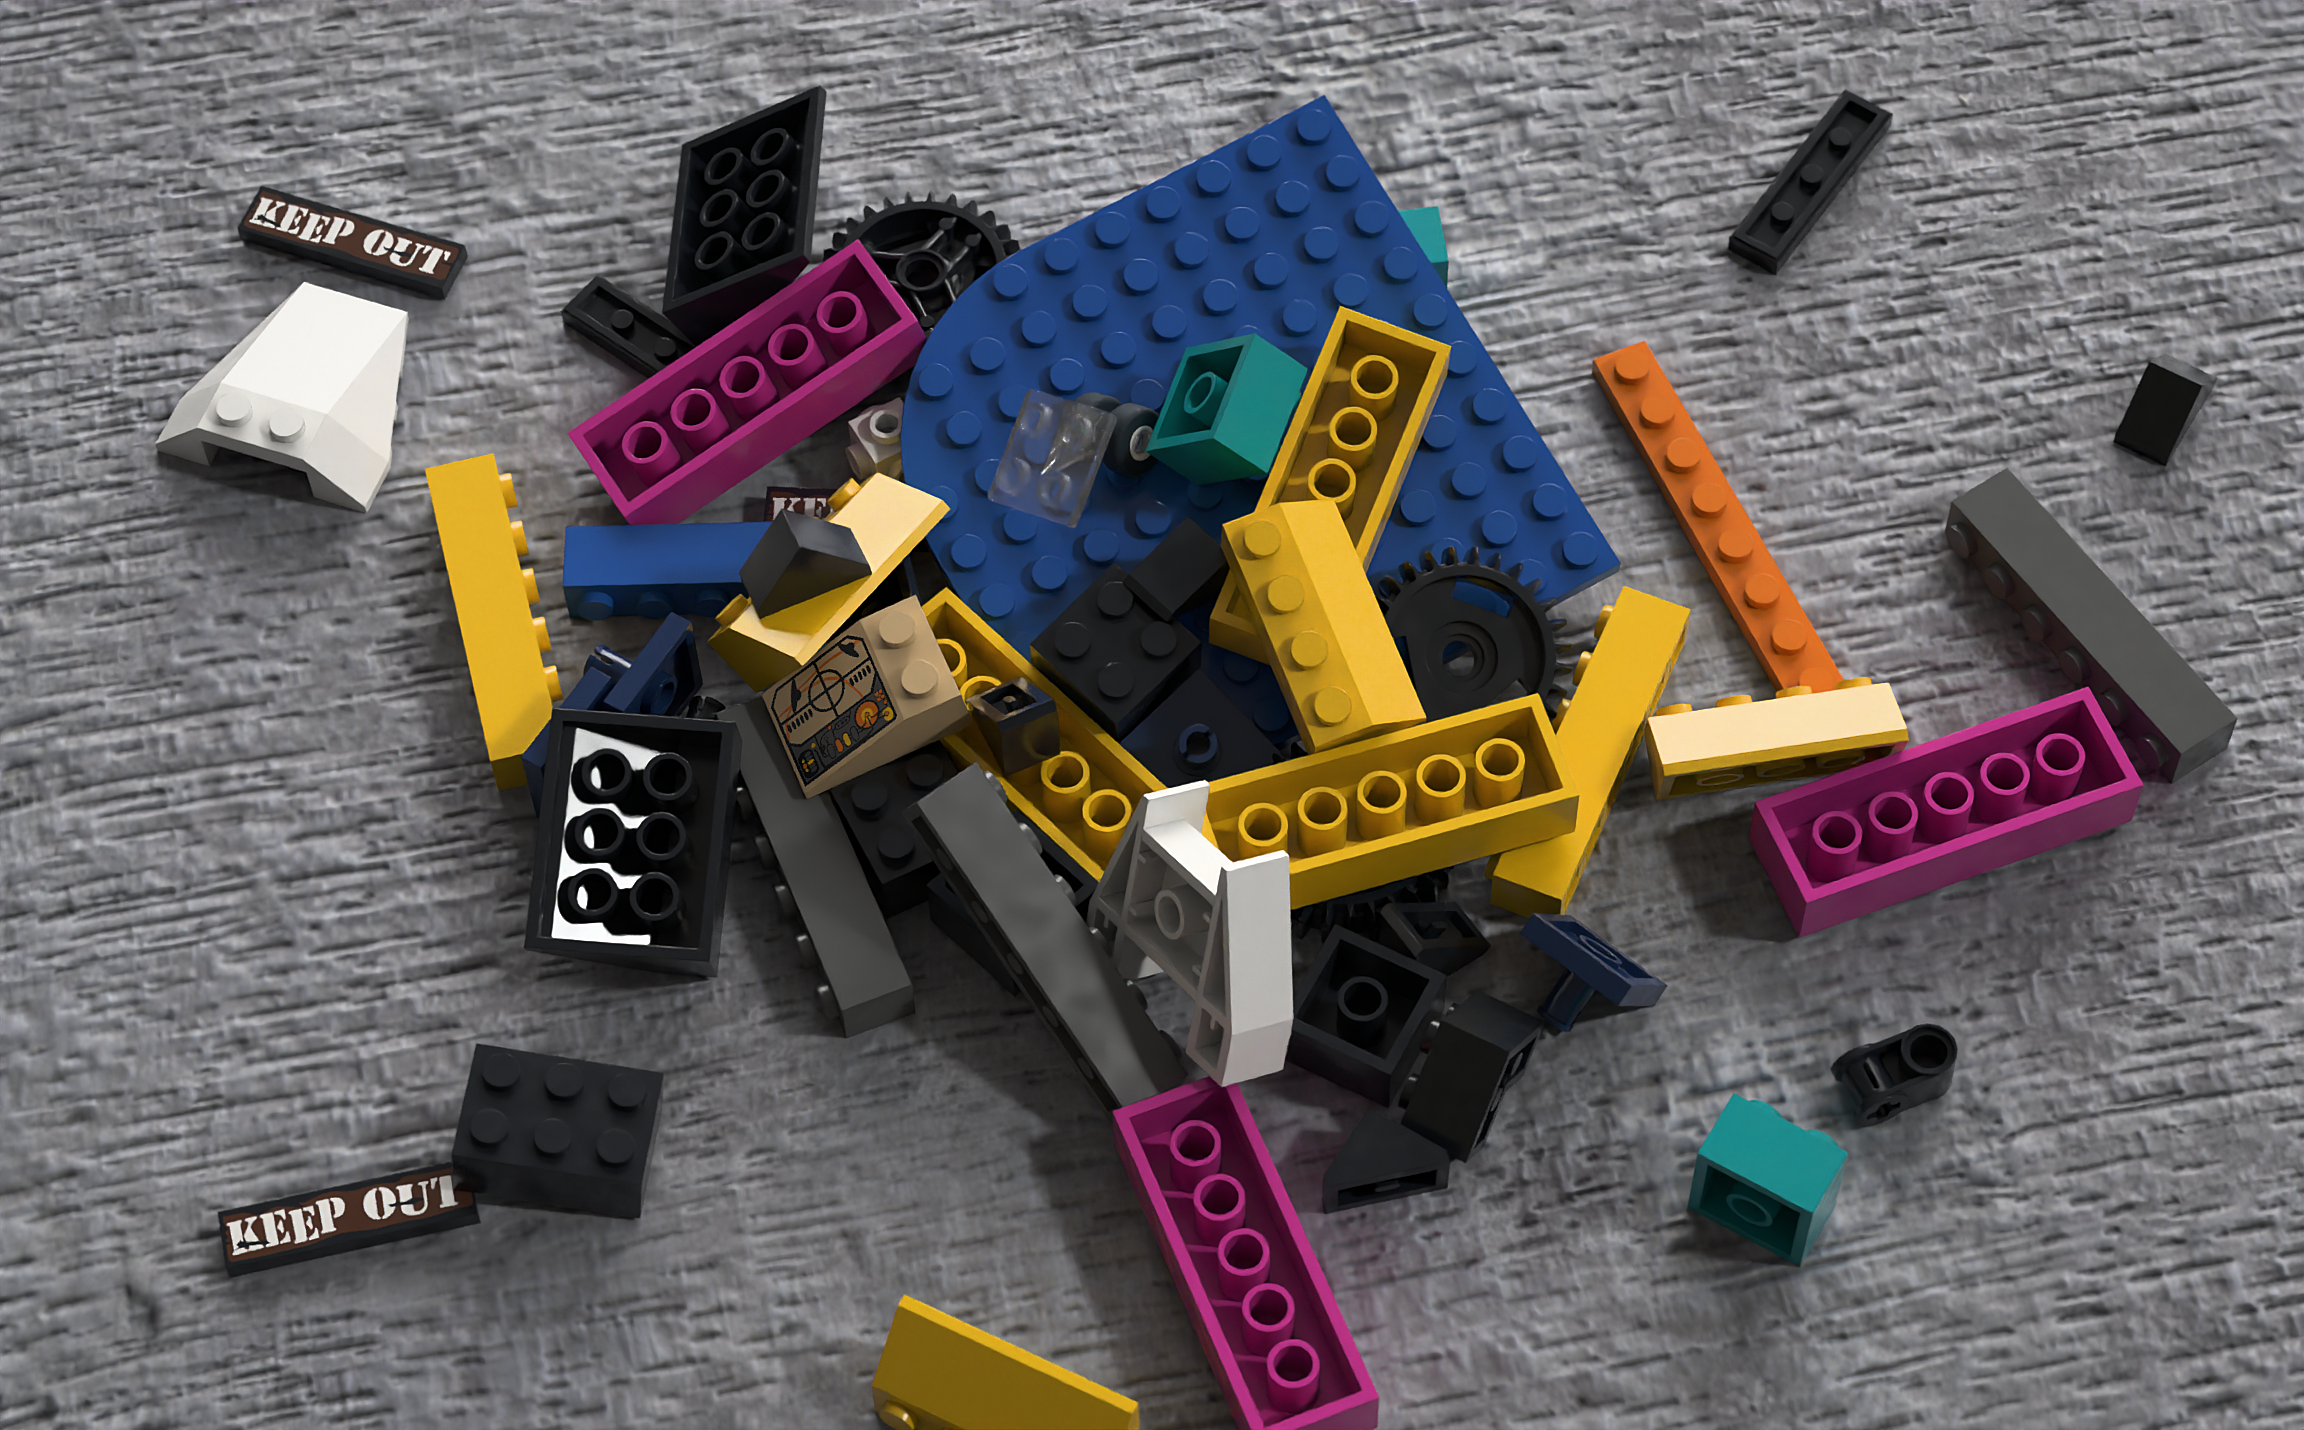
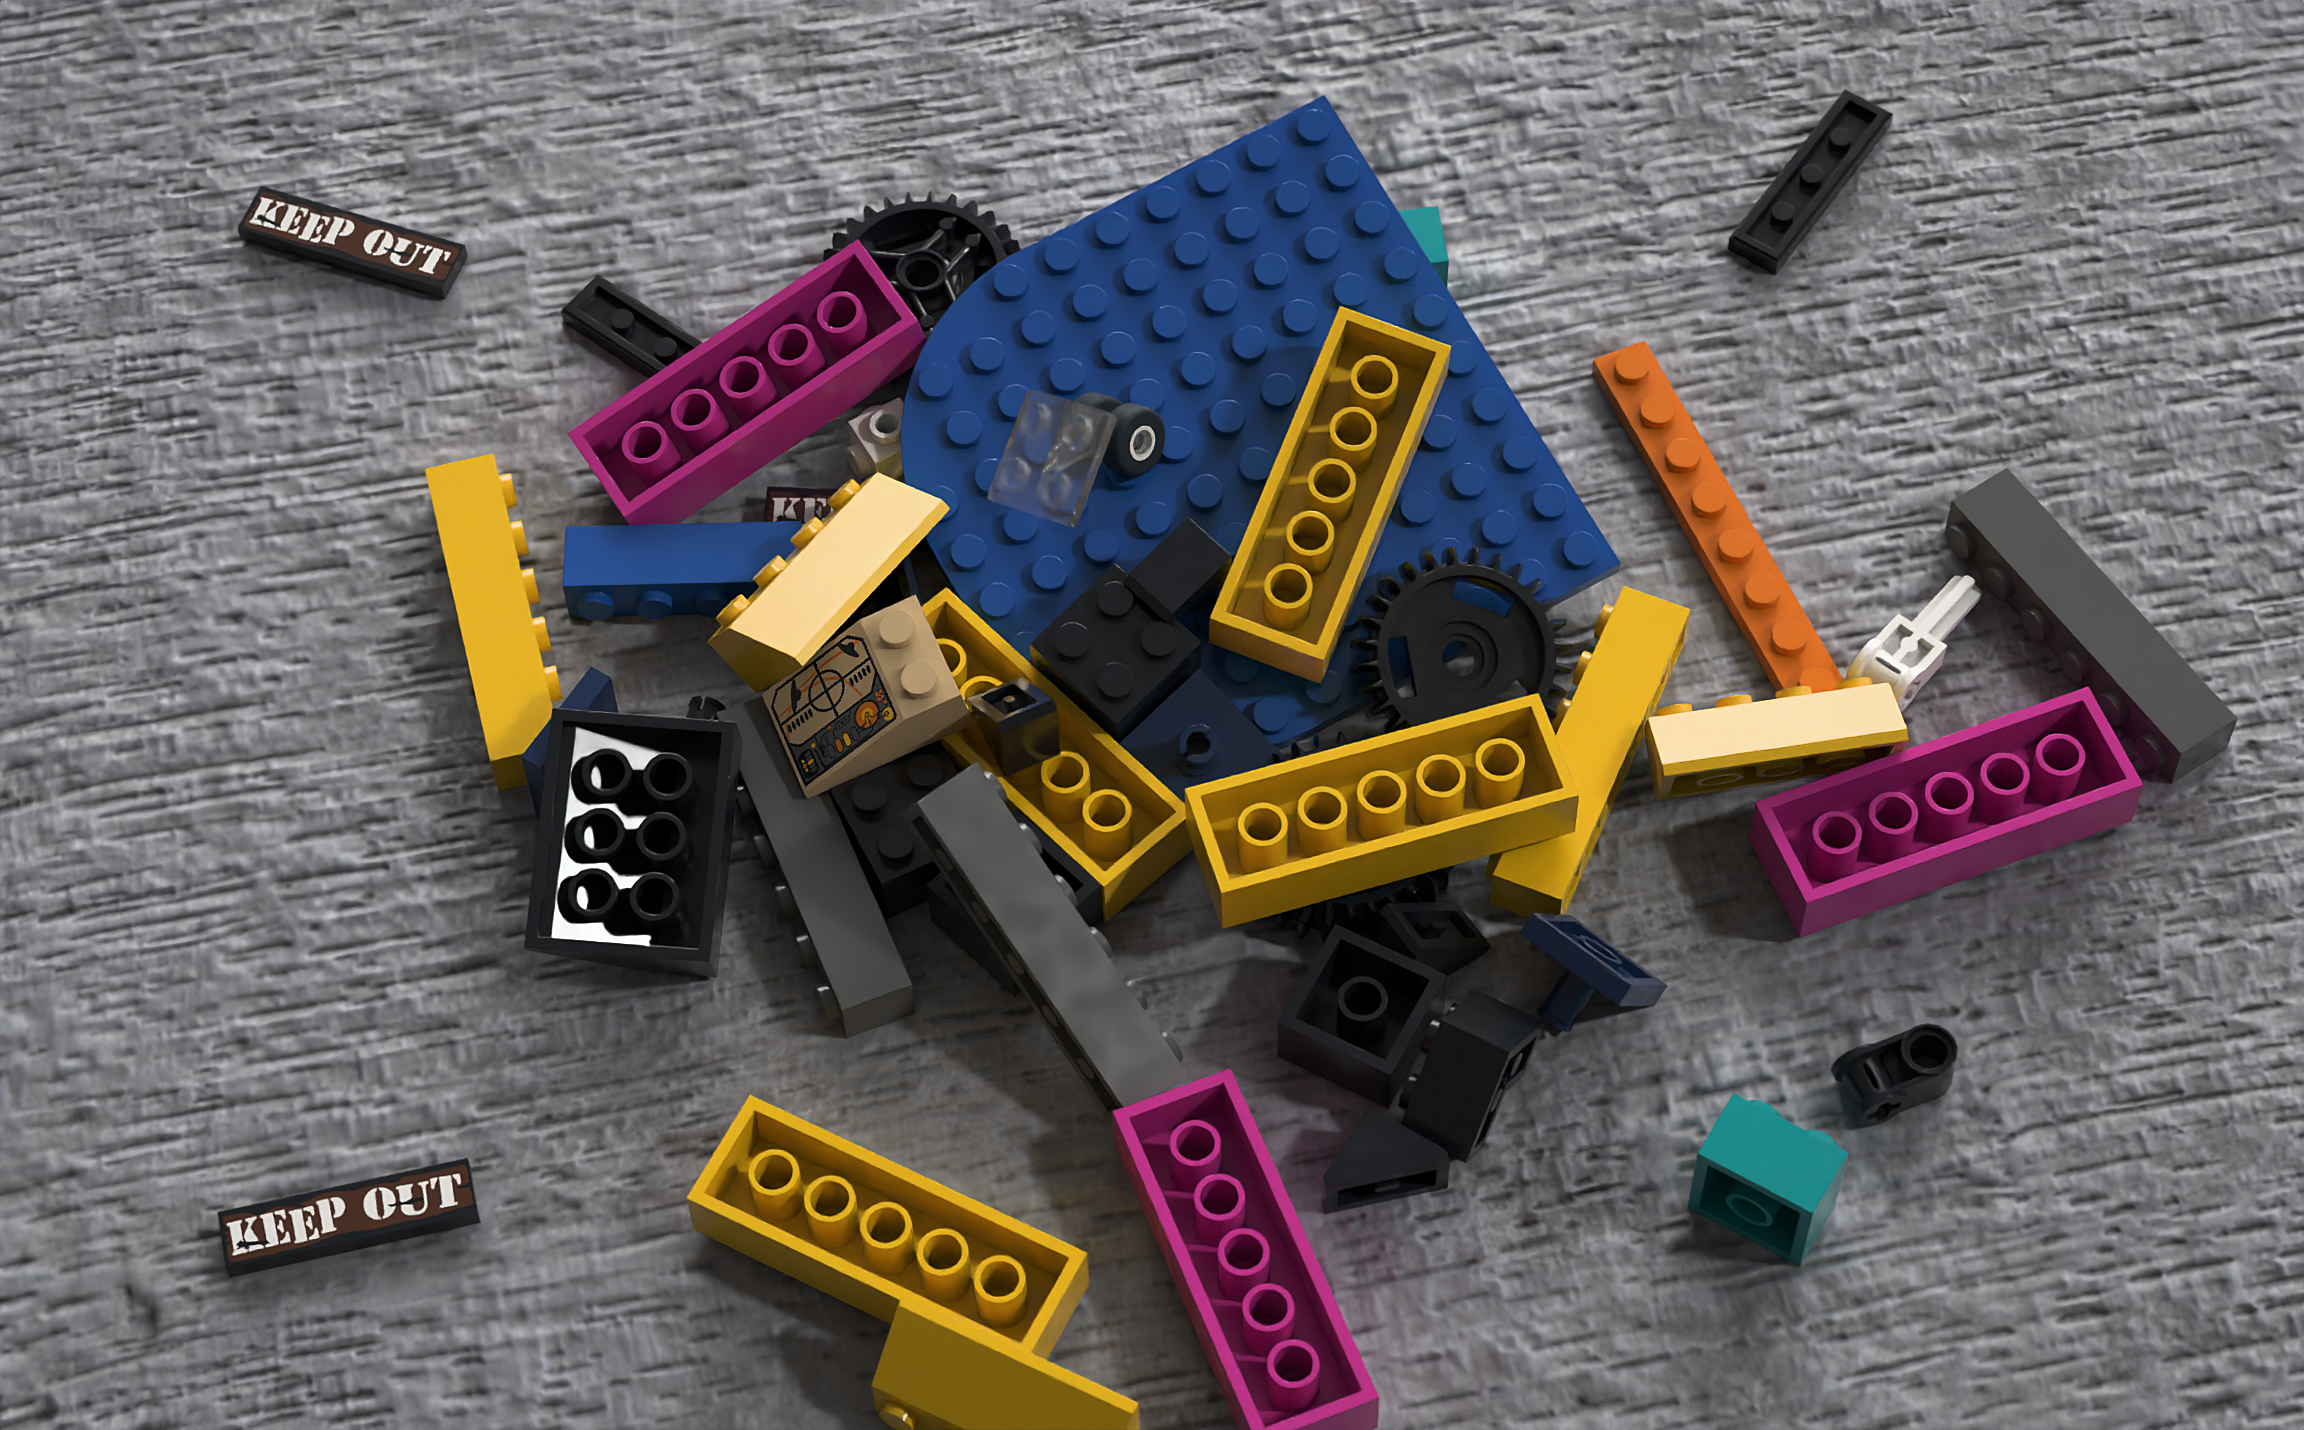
(305, 393): white wedge -> none
(557, 1130): black brick -> none
(659, 678): dark blue tile -> none
(743, 214): black slope -> none
(800, 561): black slope -> none
(881, 1231): none -> yellow brick
(1208, 925): white wedge -> none
(1227, 410): teal brick -> none
(1320, 624): yellow slope -> none
(1913, 651): none -> white connector
(2163, 408): black slope -> none

